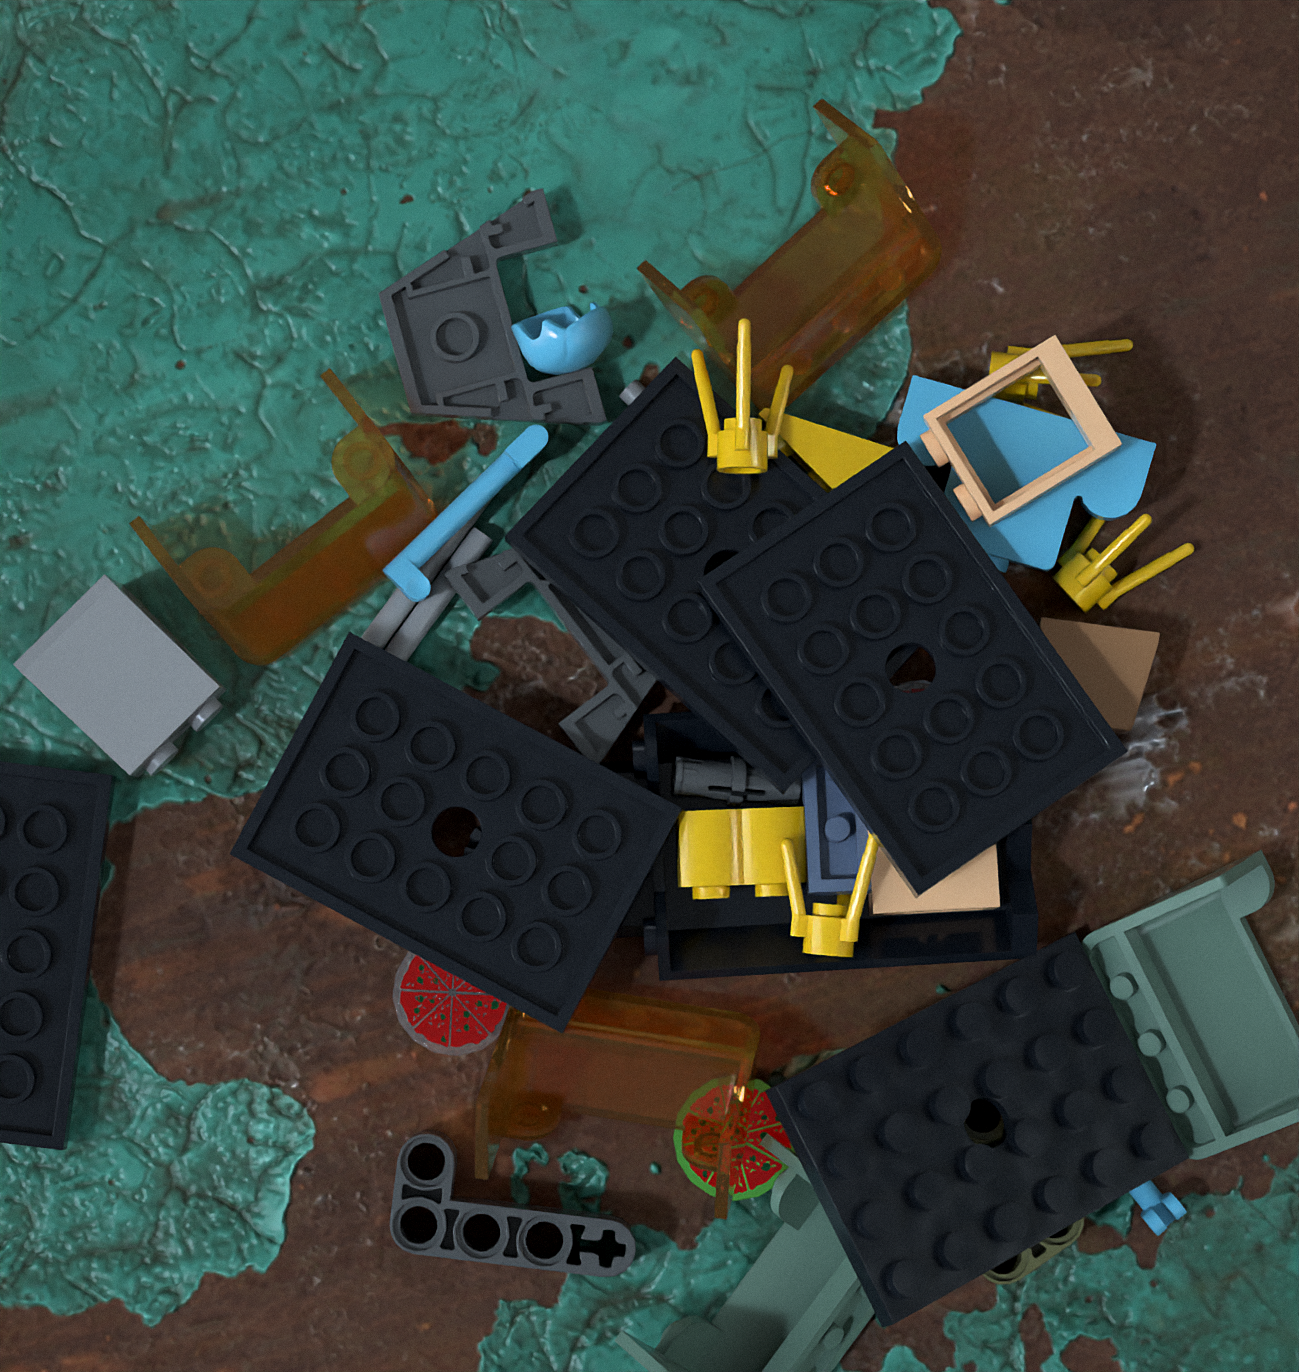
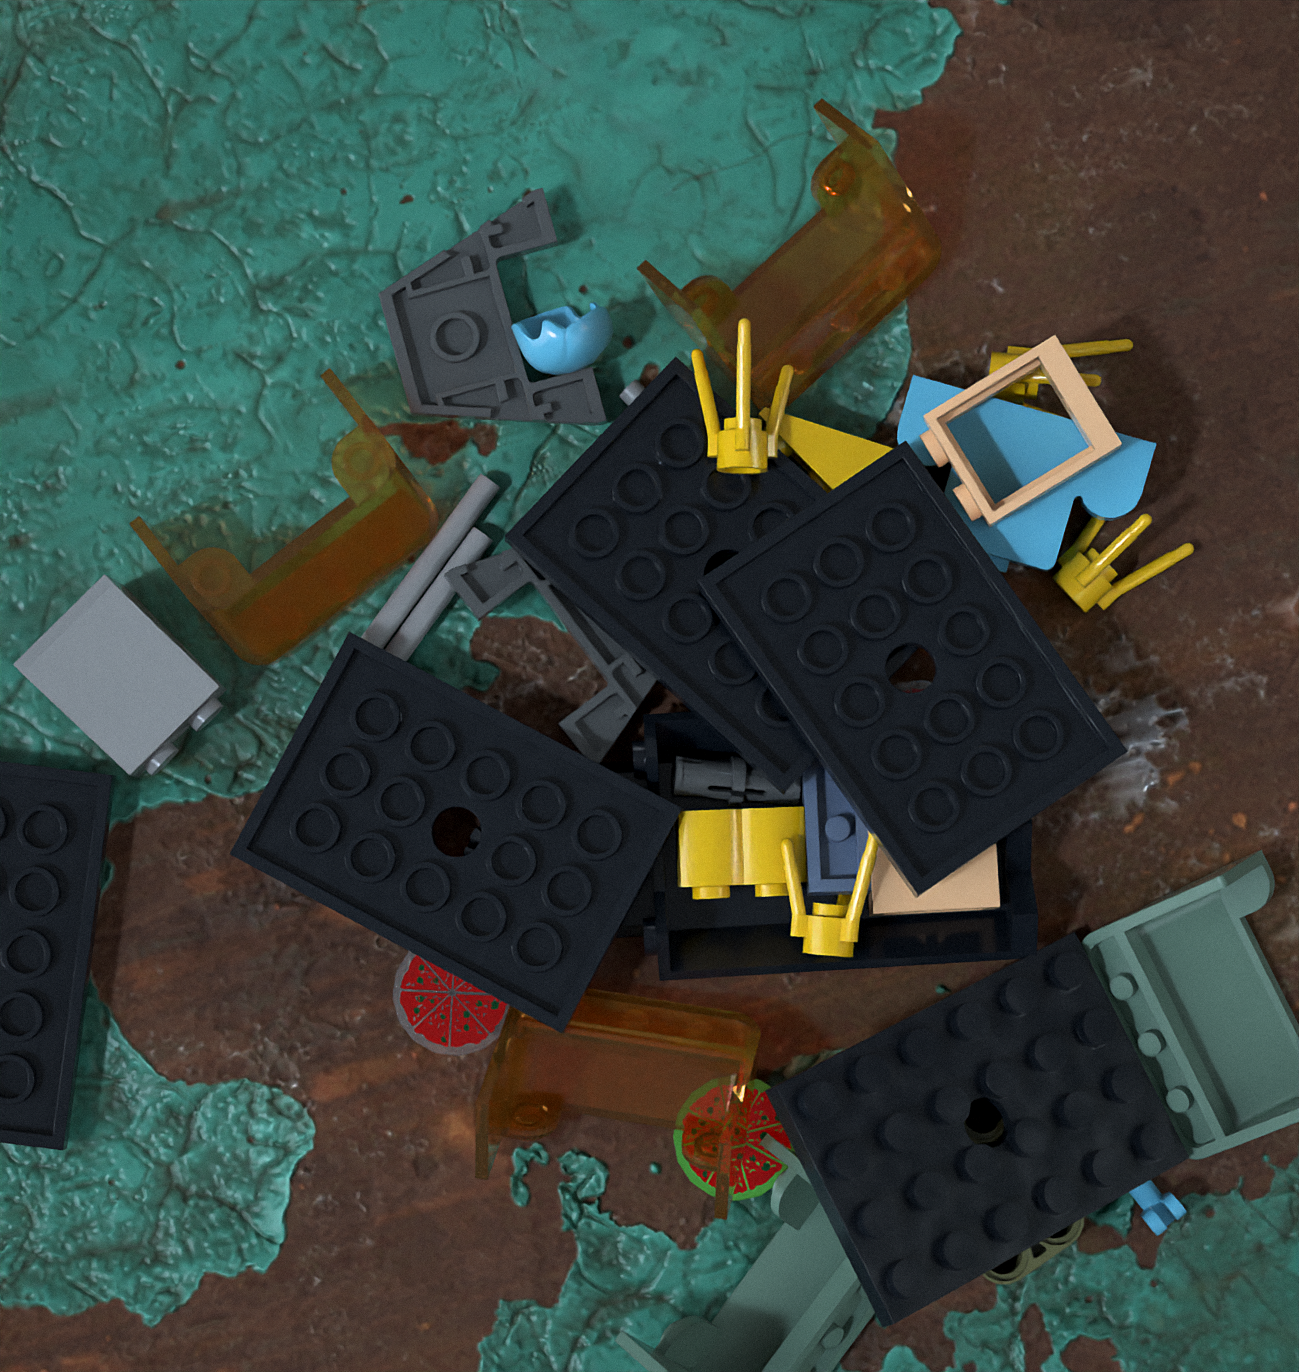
(405, 566): medium azure hinge -> none
(513, 1219): dark grey beam -> none
(1107, 663): medium nougat torso -> none

